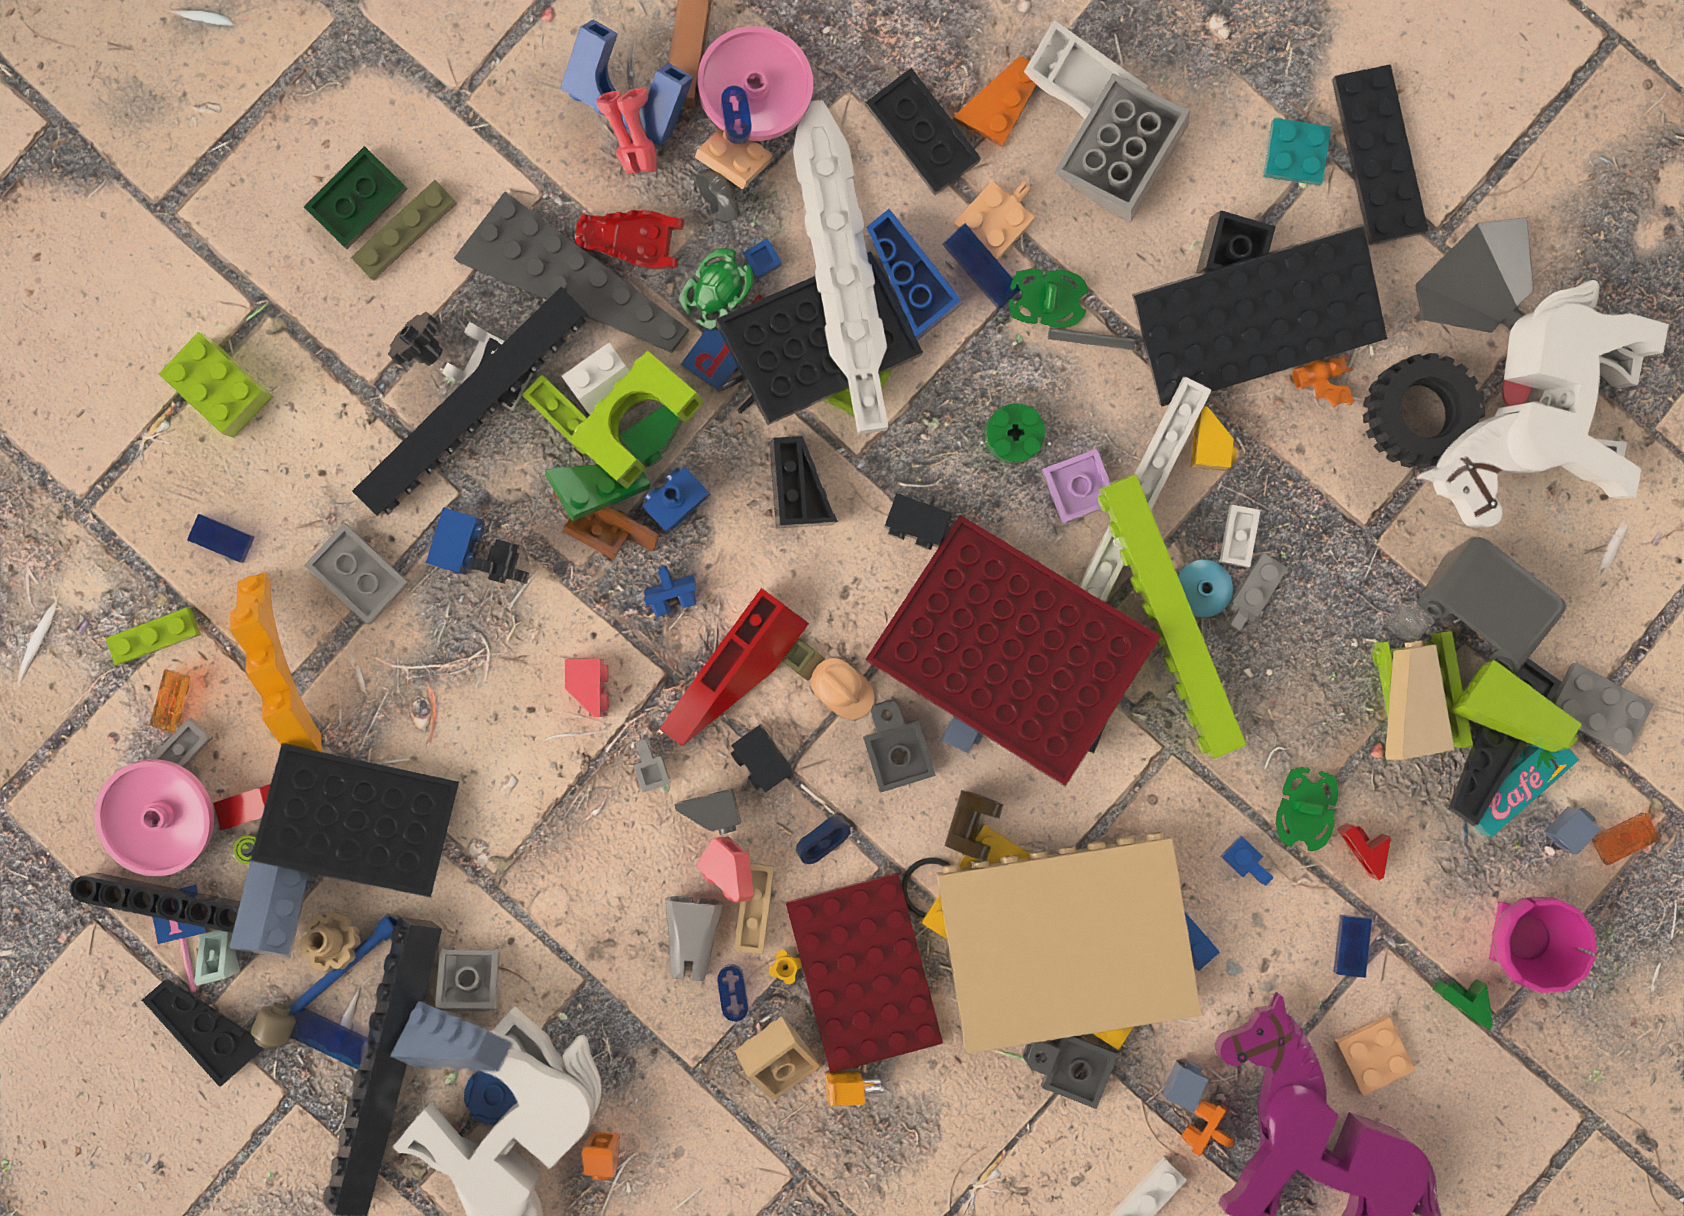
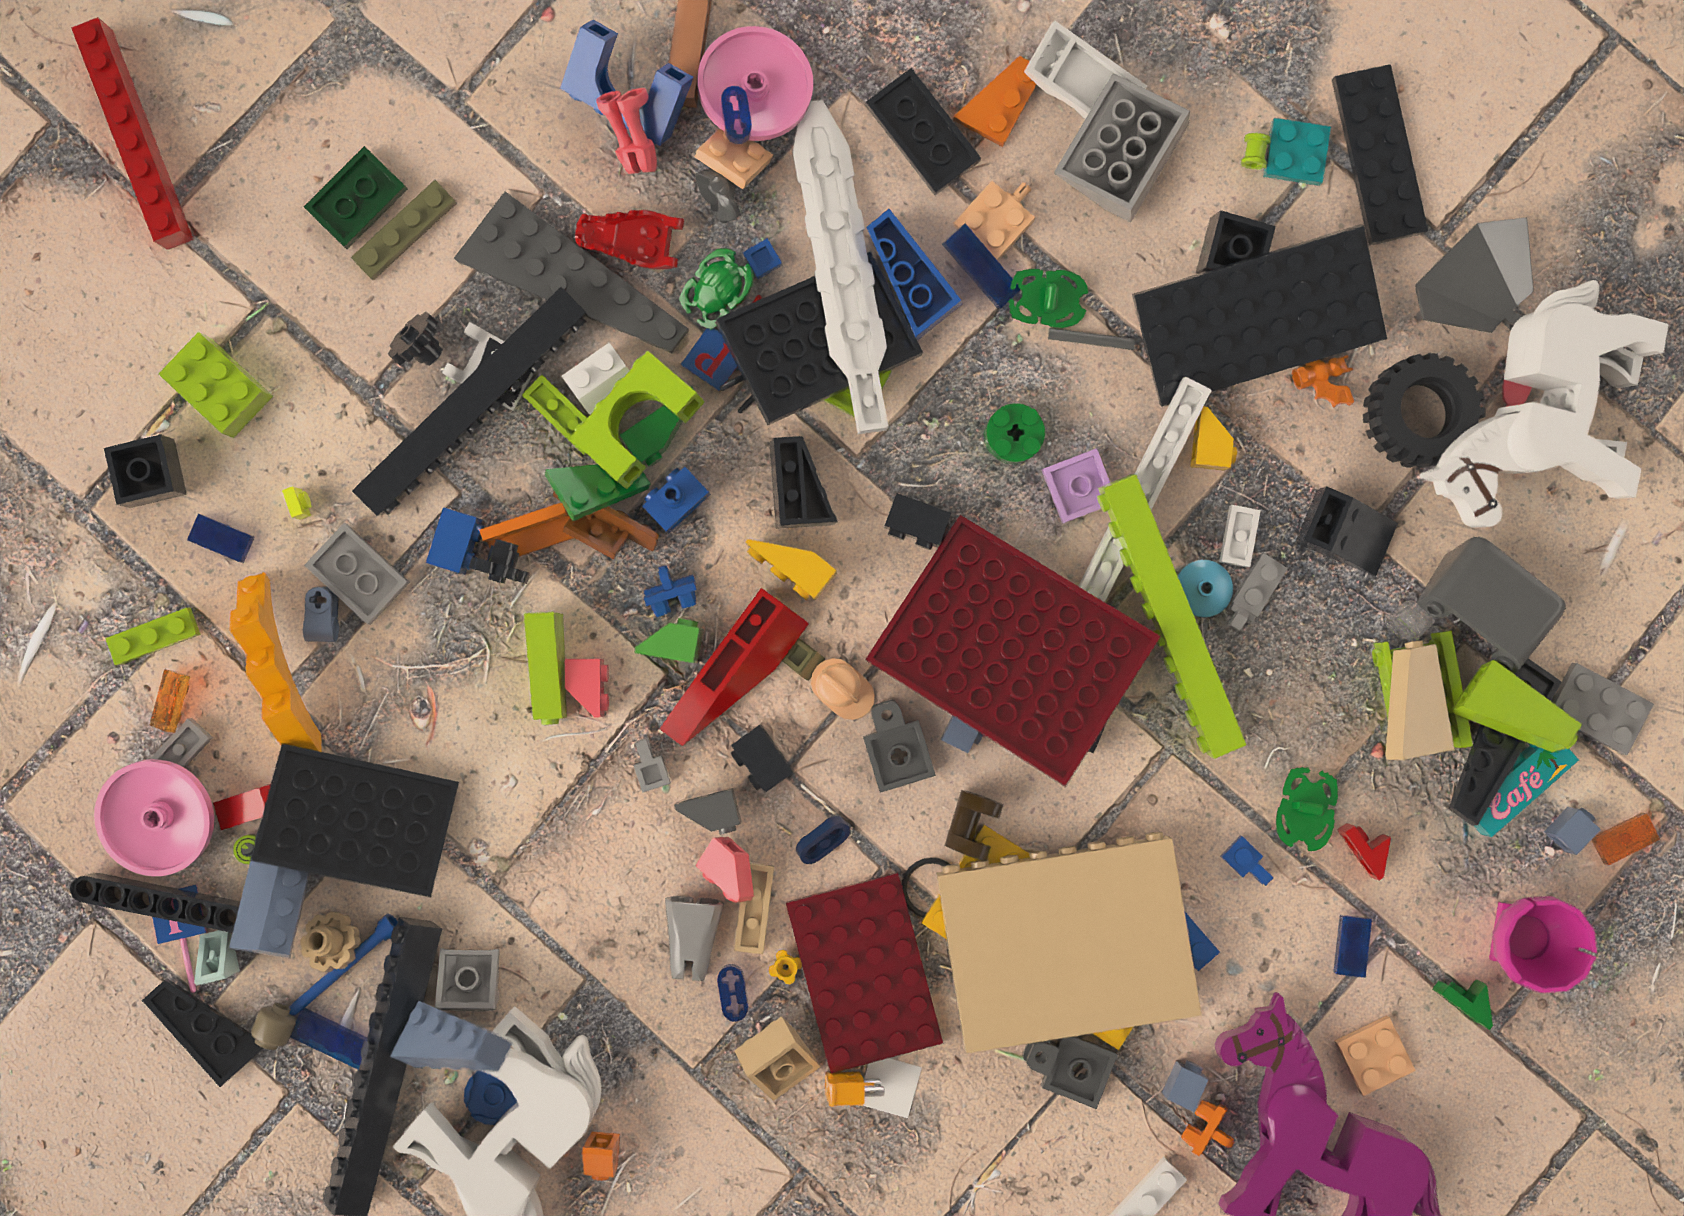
(132, 133): none -> red brick
(145, 471): none -> black brick
(297, 502): none -> neon yellow plate
(321, 619): none -> sand blue piece
(532, 530): none -> orange panel
(546, 665): none -> lime slope
(674, 642): none -> bright green slope
(800, 566): none -> yellow slope
(899, 1084): none -> white sticker
(1255, 151): none -> lime bush
(1346, 530): none -> black slope

